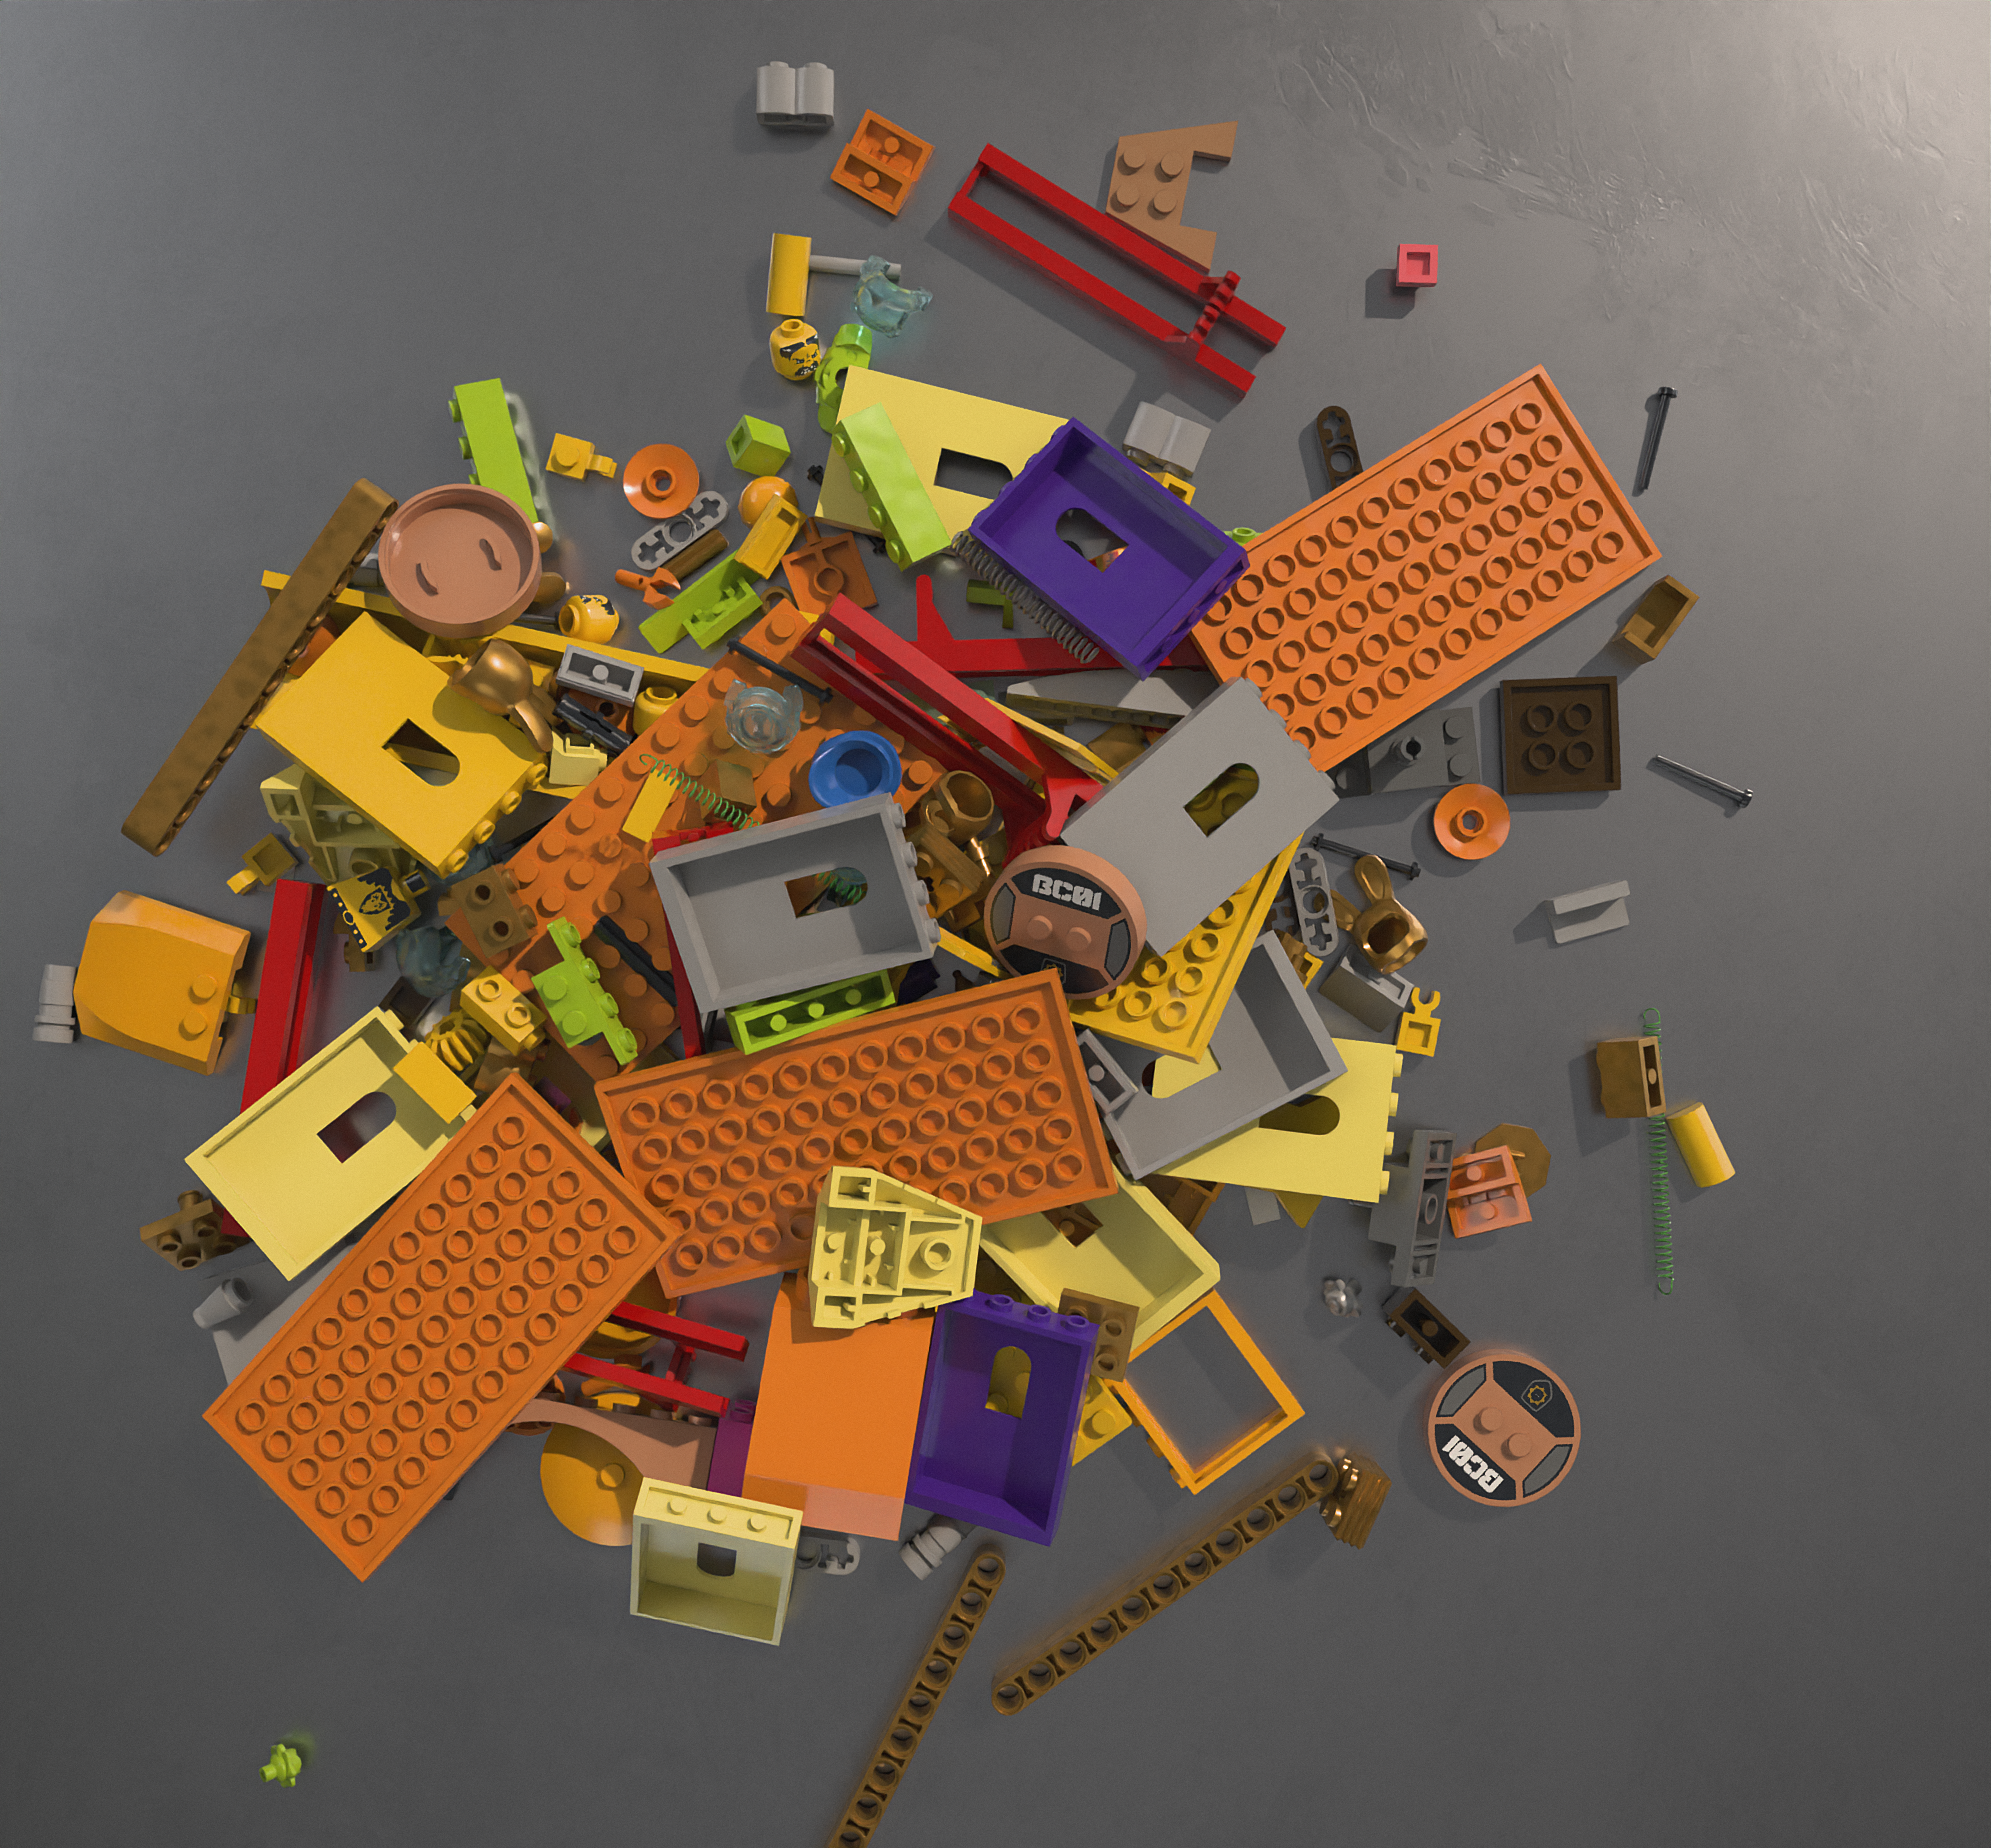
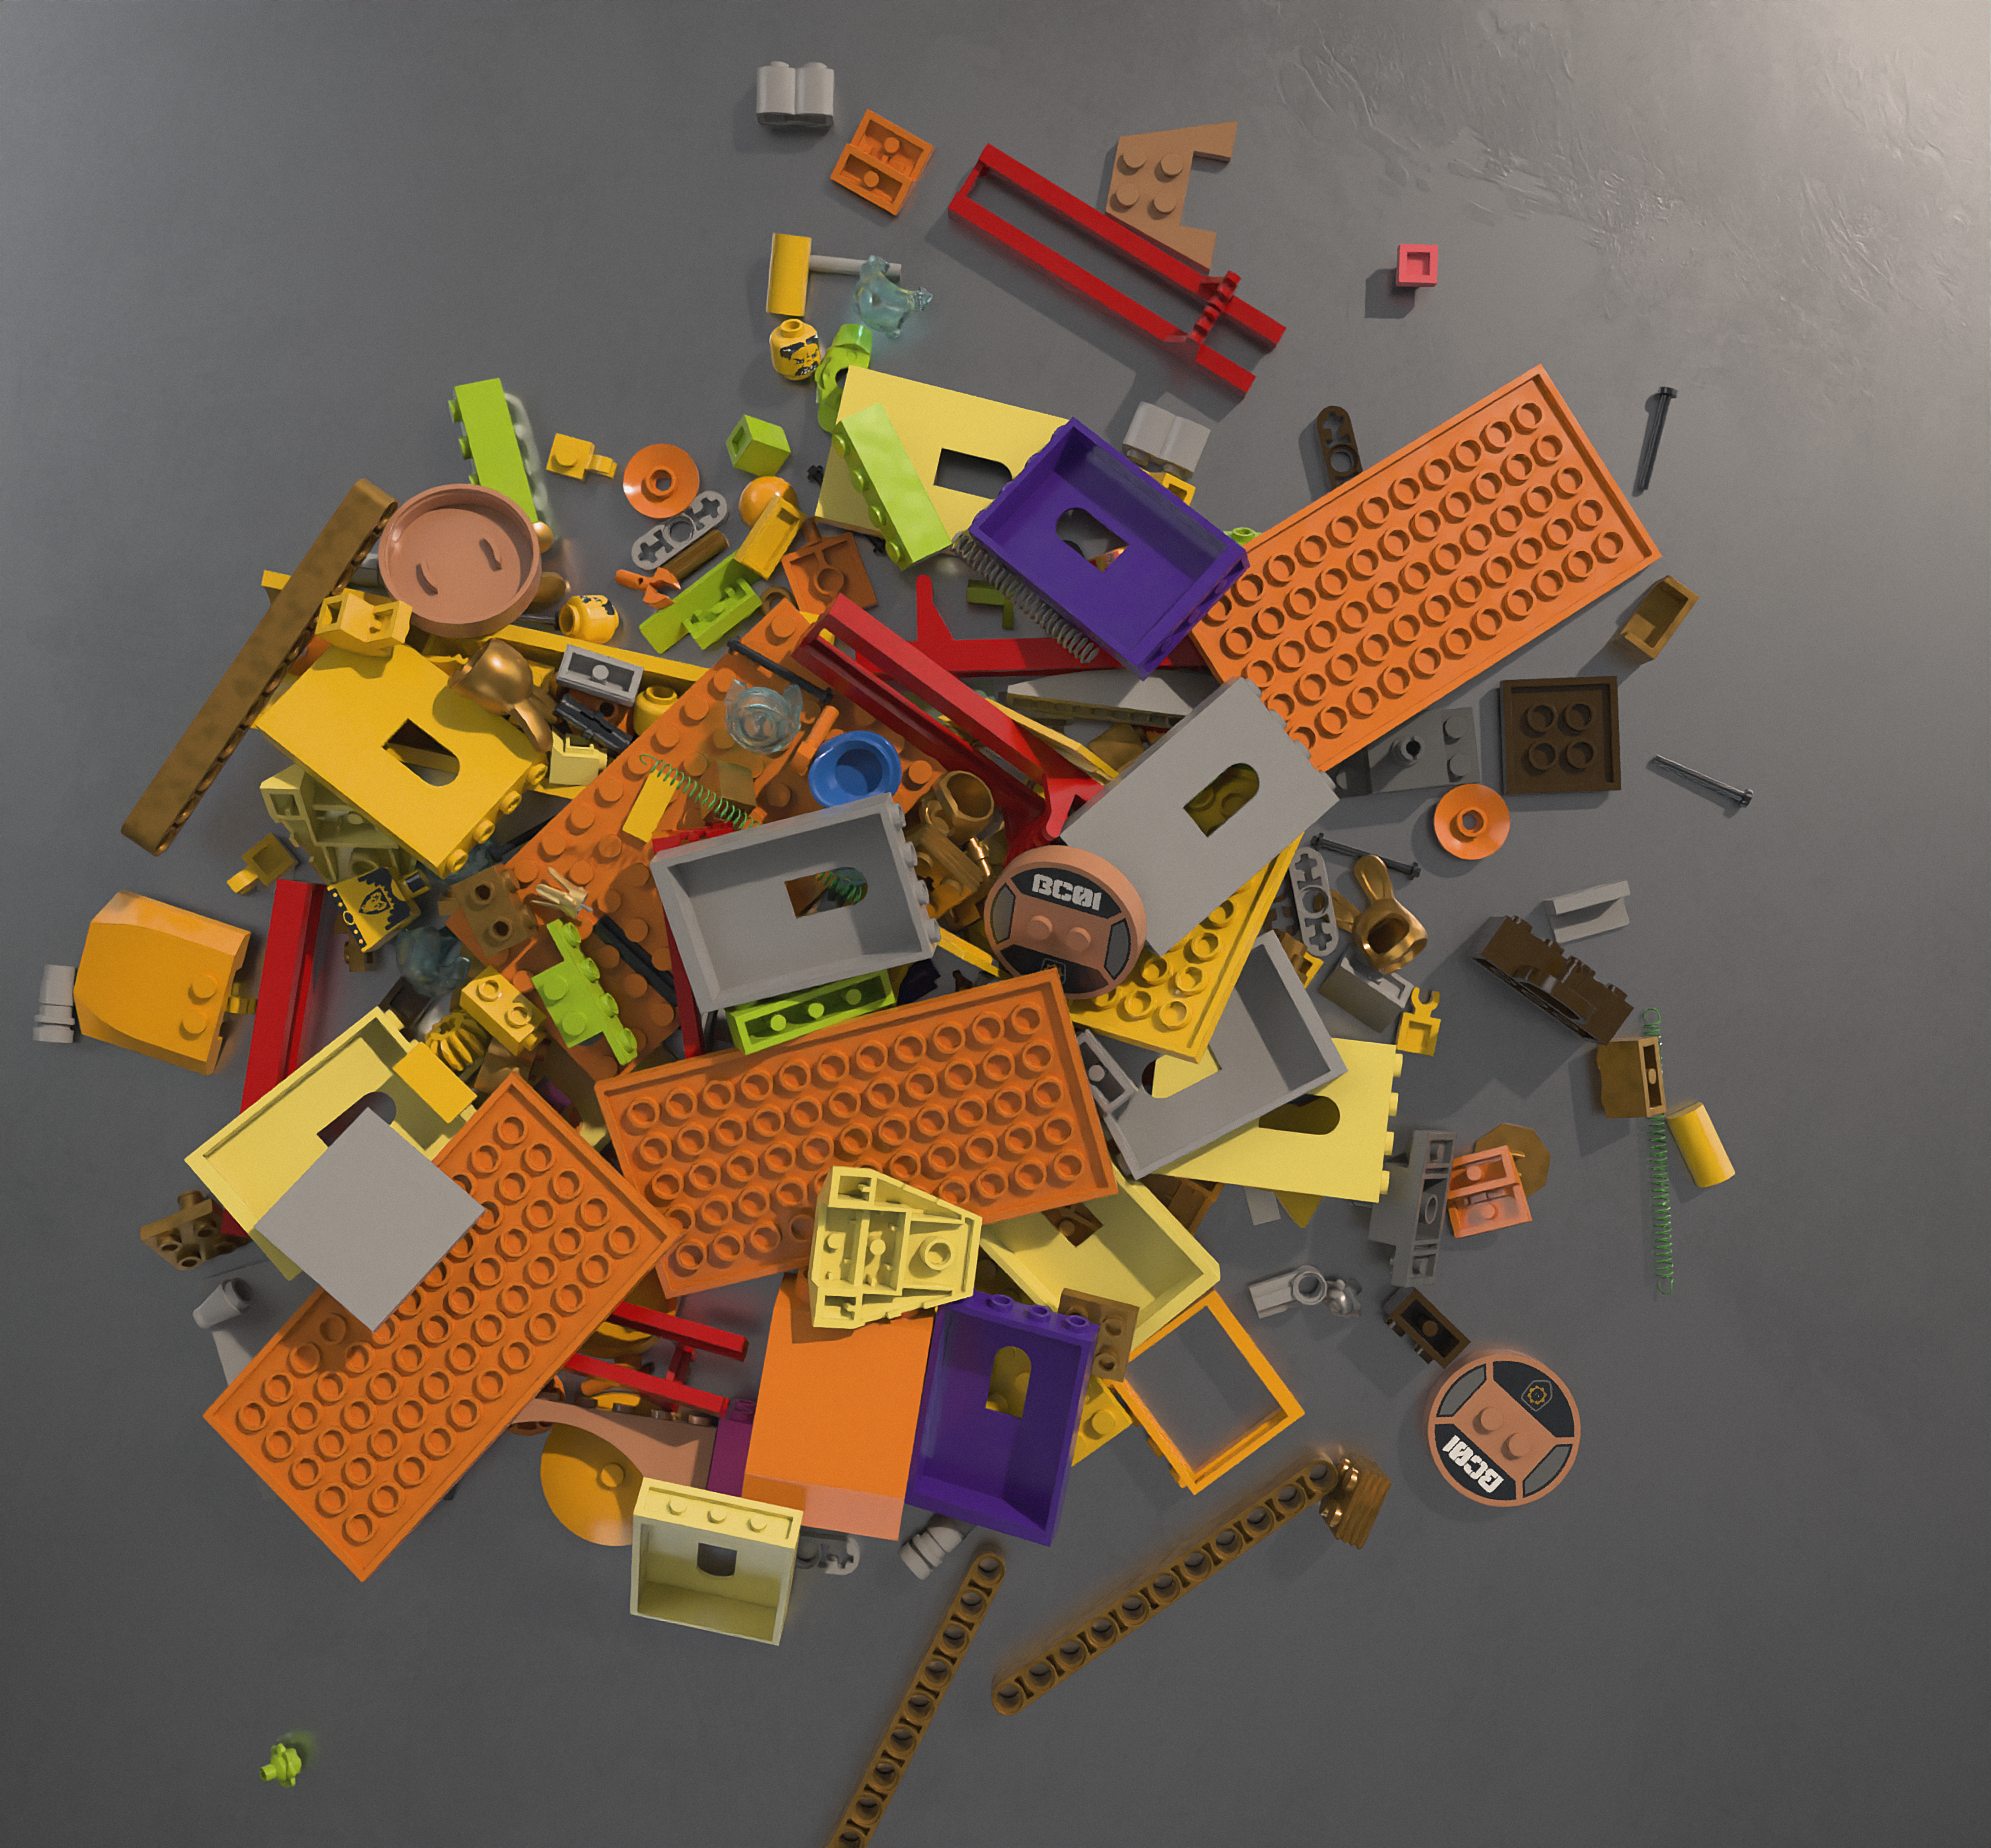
(361, 626): none -> yellow brick
(370, 1219): none -> light grey tile
(569, 902): none -> pearl gold piece
(802, 759): none -> orange bar
(1283, 1293): none -> light grey piece
(1549, 980): none -> dark brown brick

